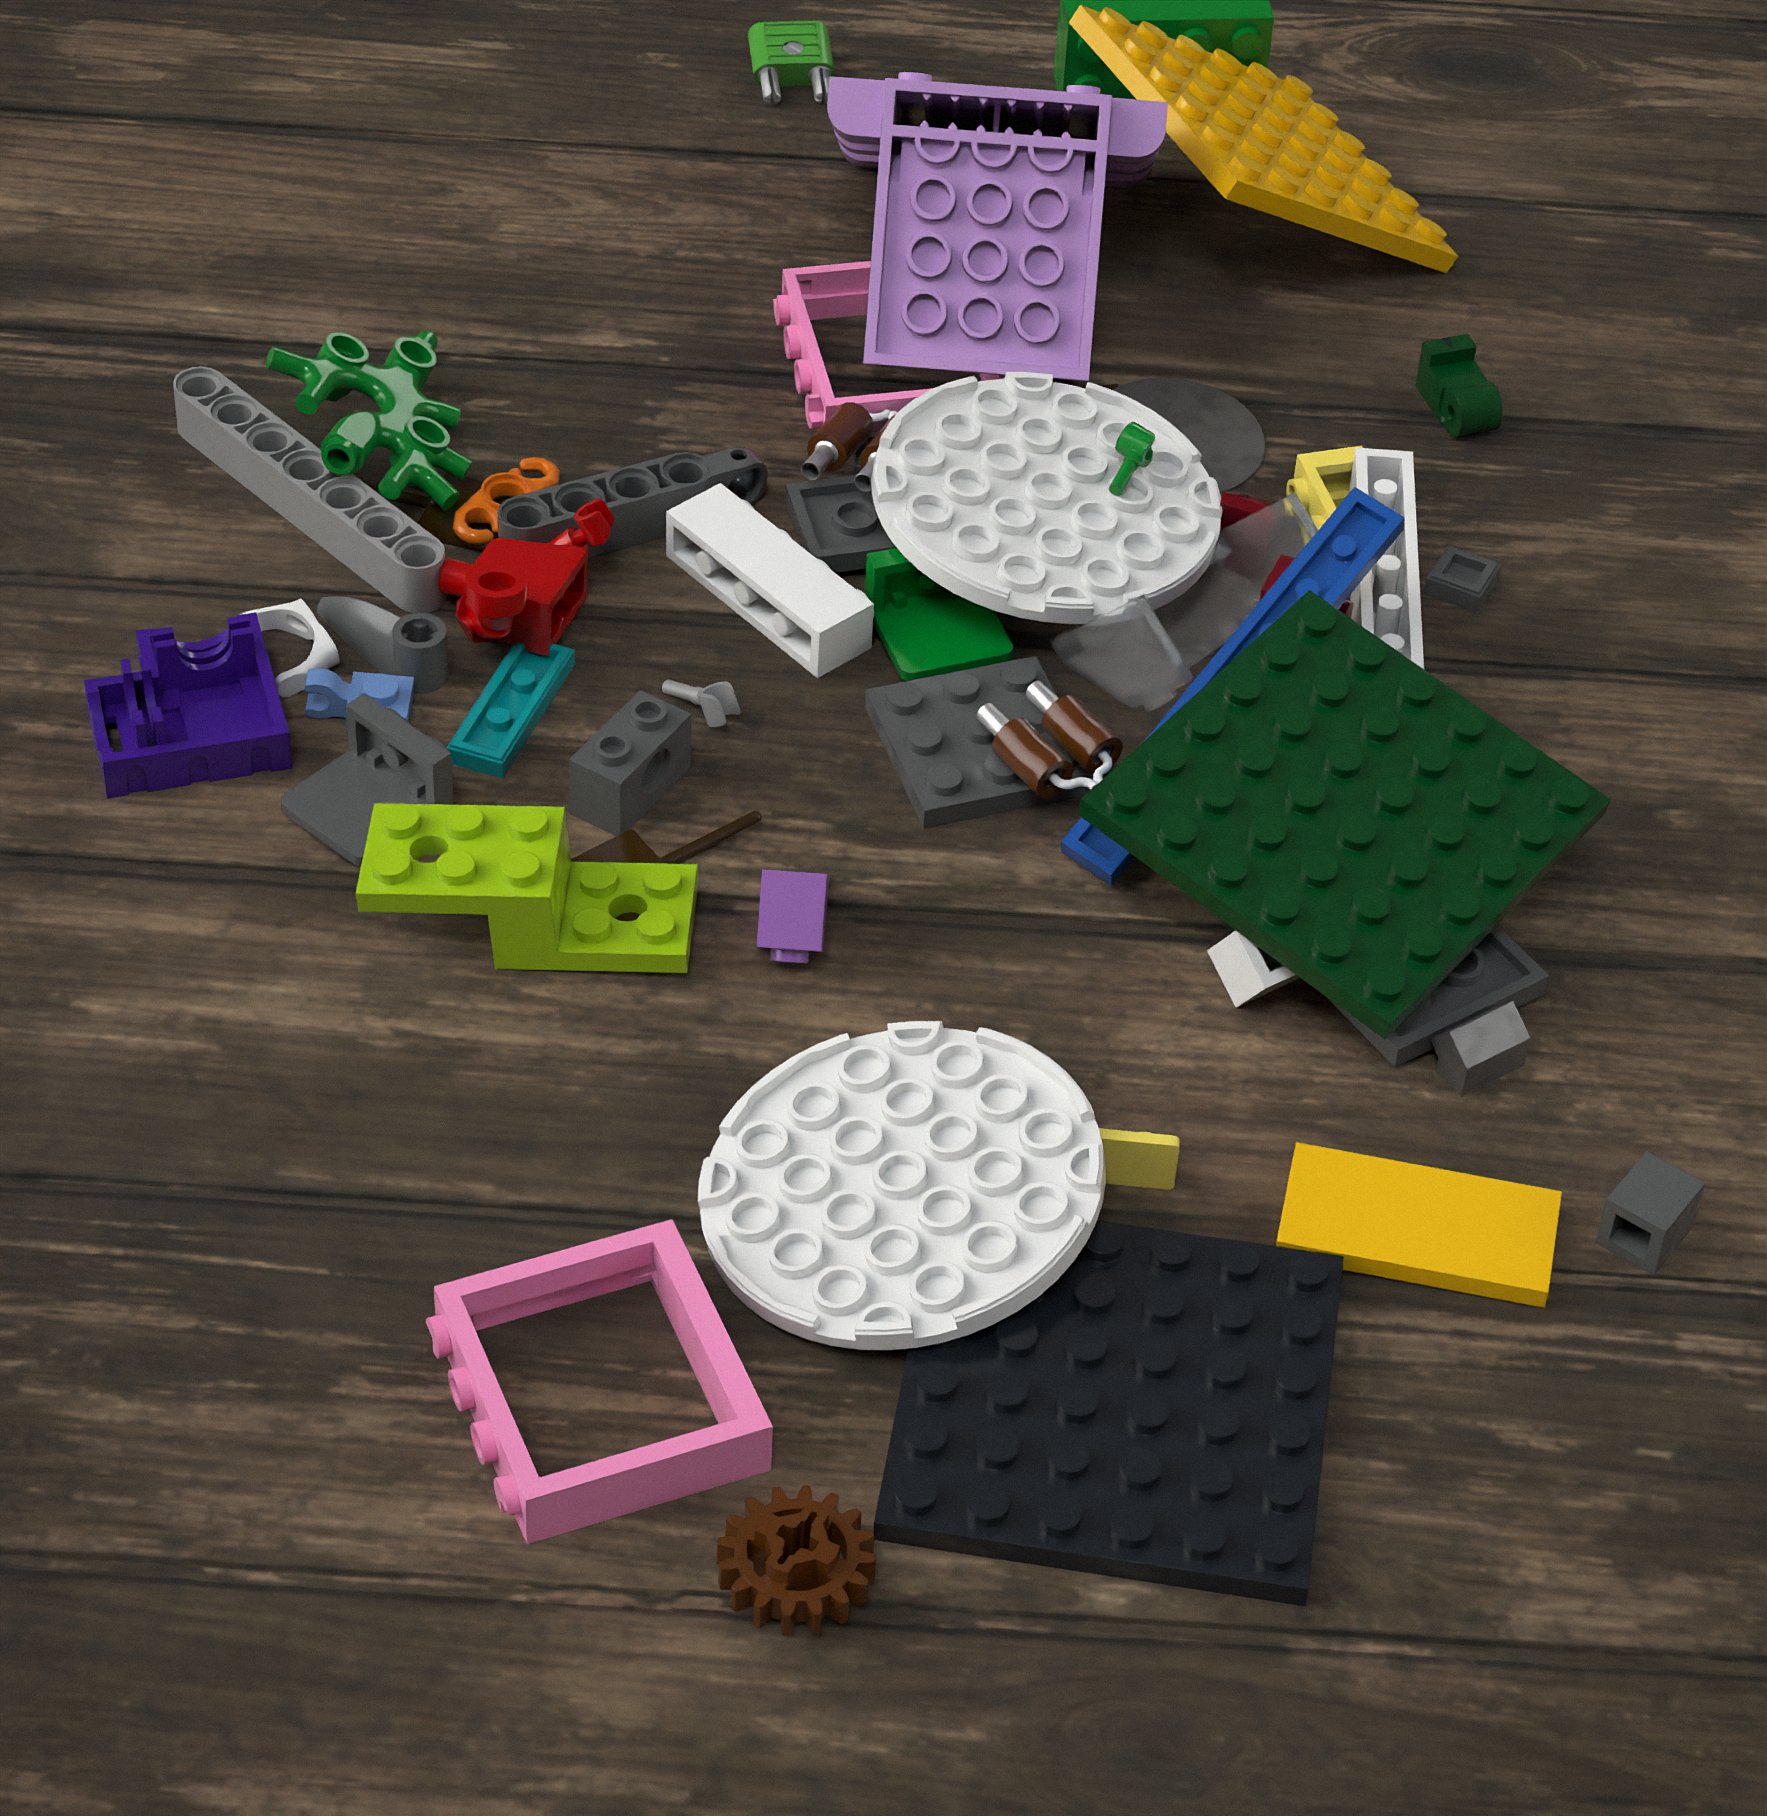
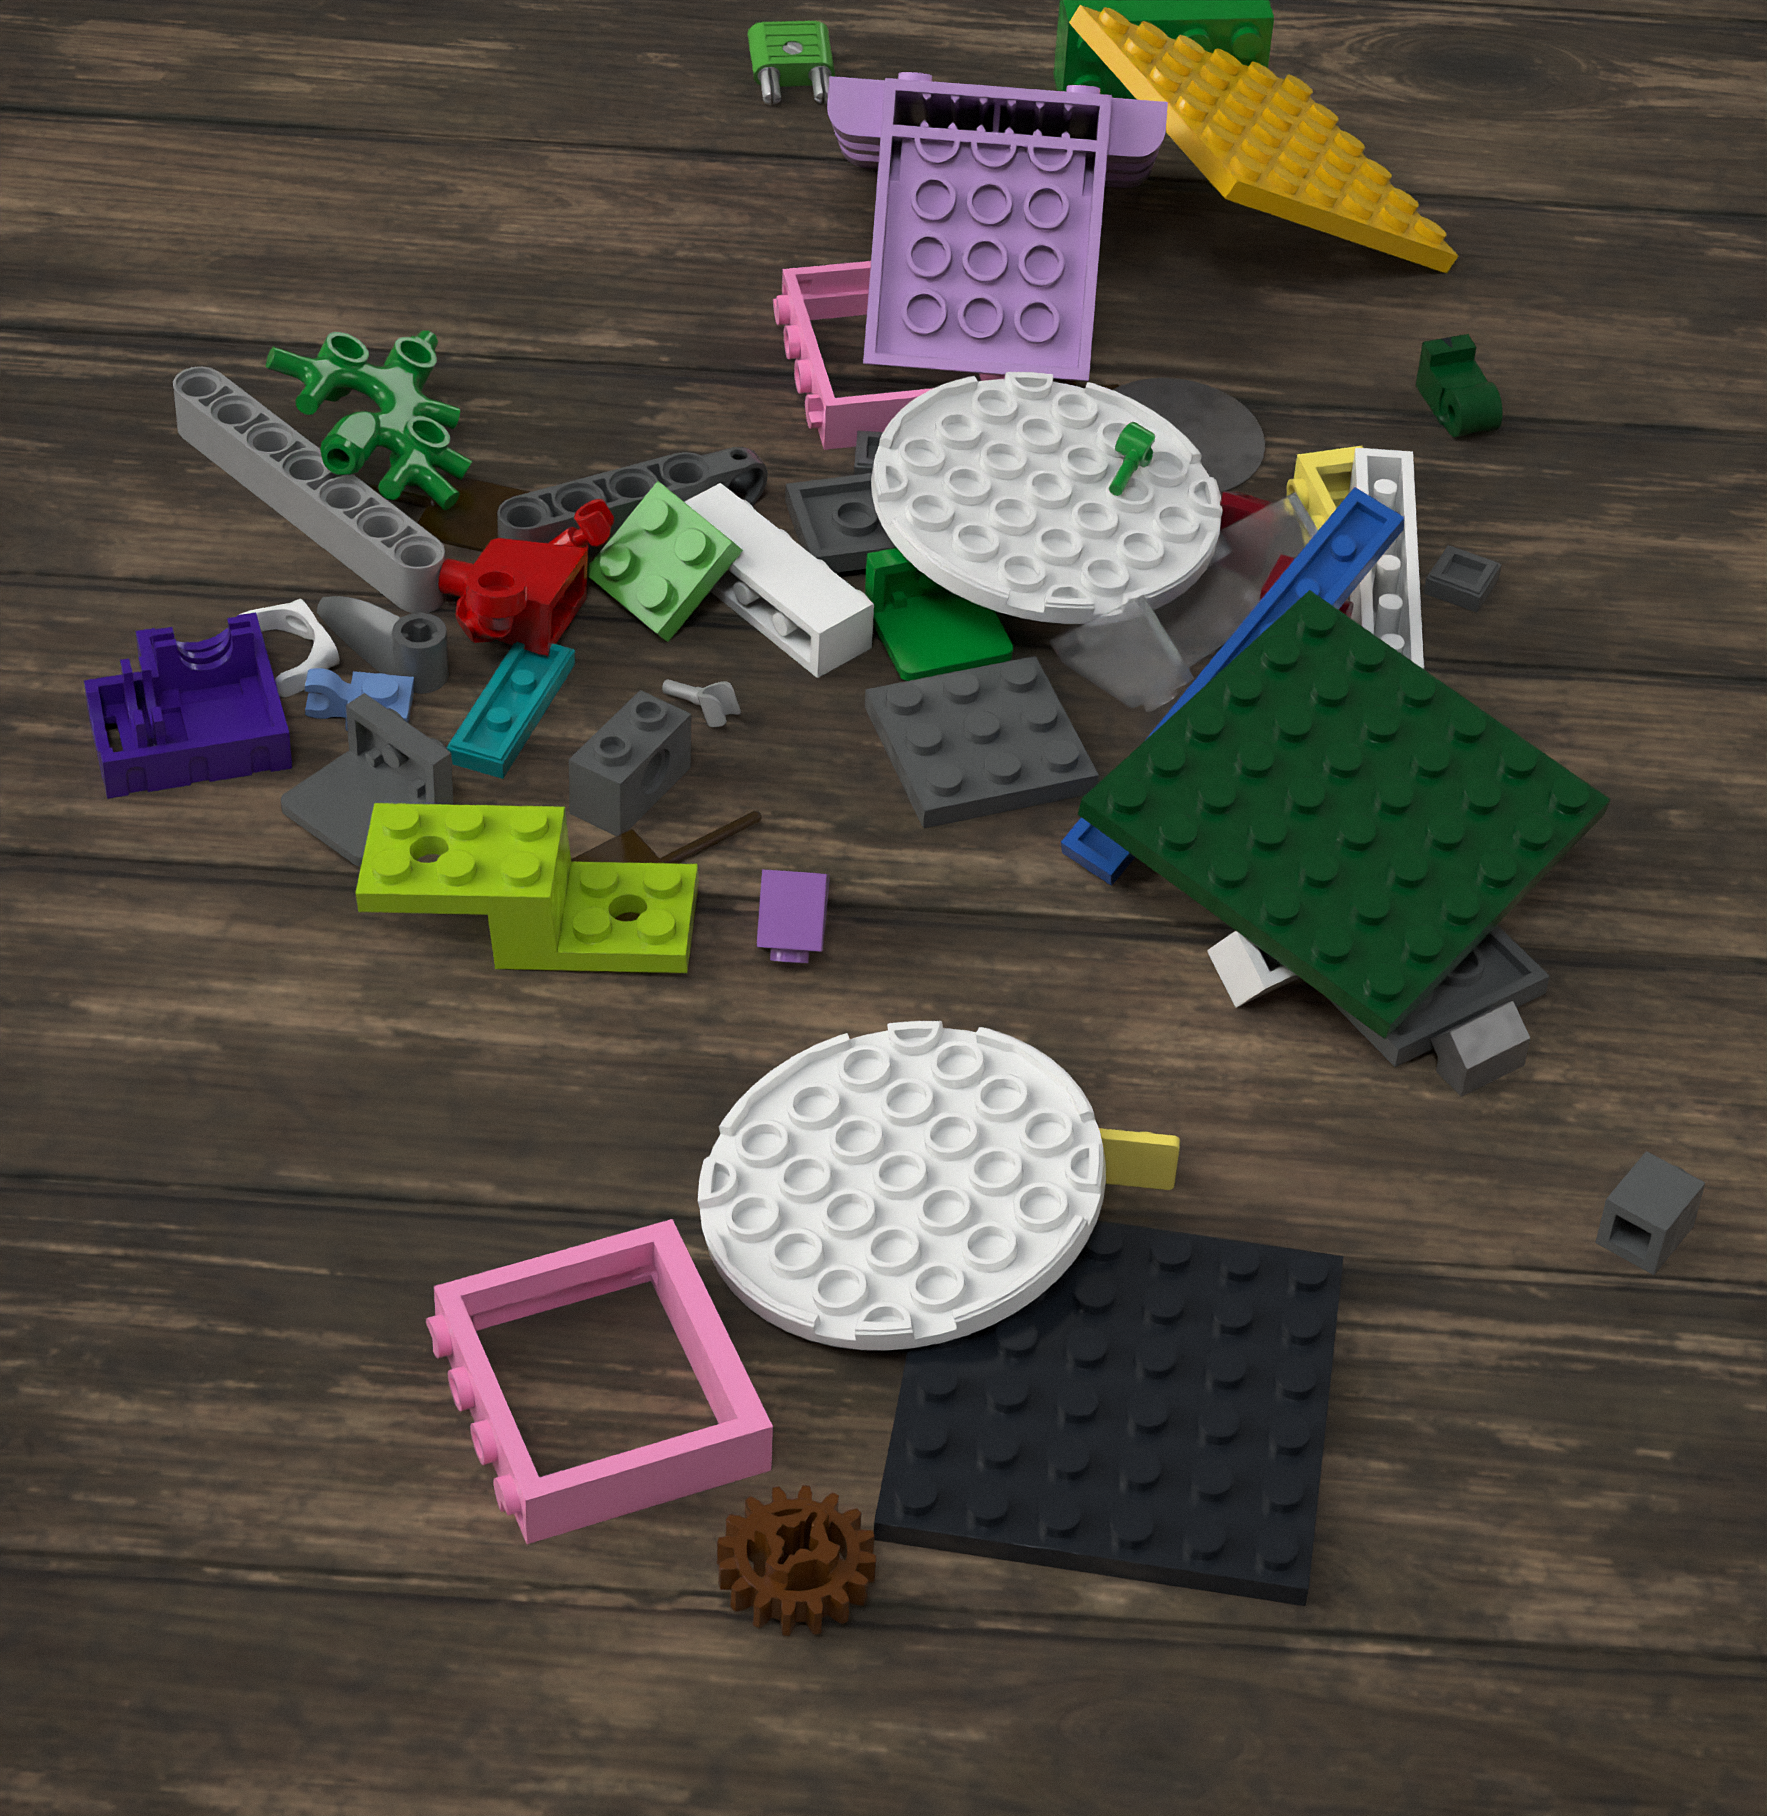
(483, 509): orange piece -> none
(663, 561): none -> bright green plate
(841, 438): reddish brown piece -> none
(1036, 758): reddish brown piece -> none
(1422, 1223): yellow tile -> none

